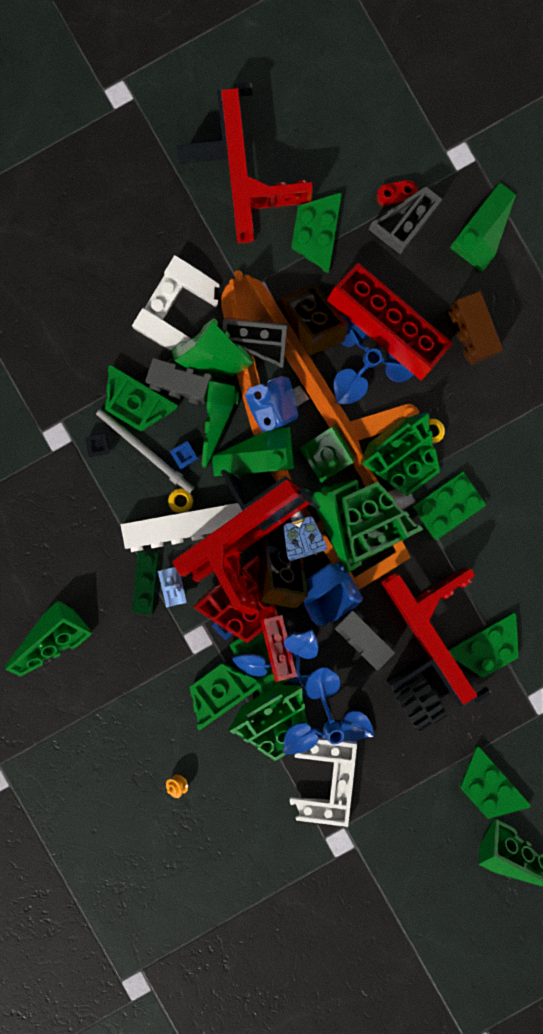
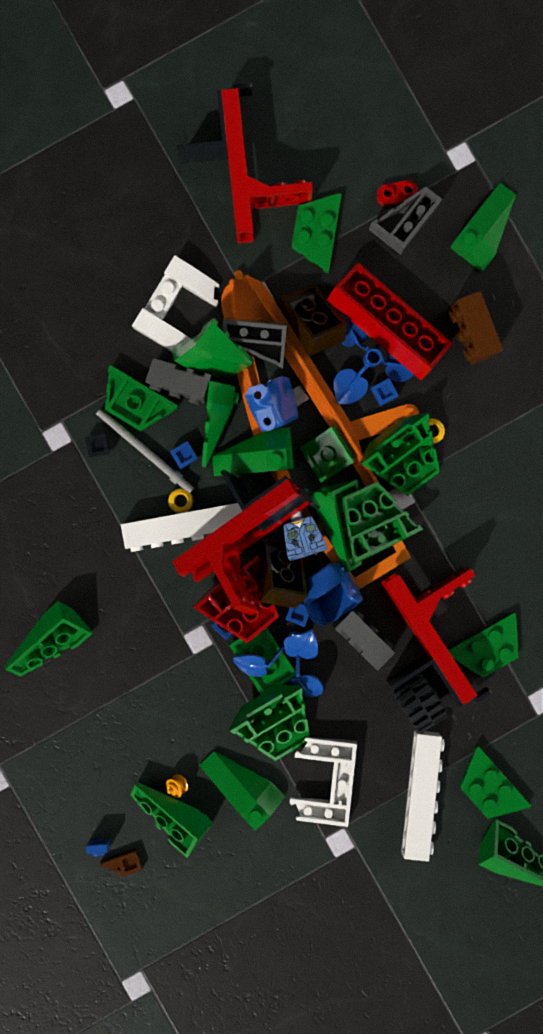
(98, 847): none -> blue plate
(124, 863): none -> reddish brown tile
(145, 582): dark green plate -> none
(172, 587): light blue hips -> none
(180, 821): none -> green wedge
(220, 692): green wing -> none
(248, 792): none -> green wedge
(279, 656): red plate -> none
(298, 615): none -> blue plate
(353, 727): blue plant -> none
(384, 392): none -> blue plate
(422, 795): none -> white brick
(449, 505): green plate -> none

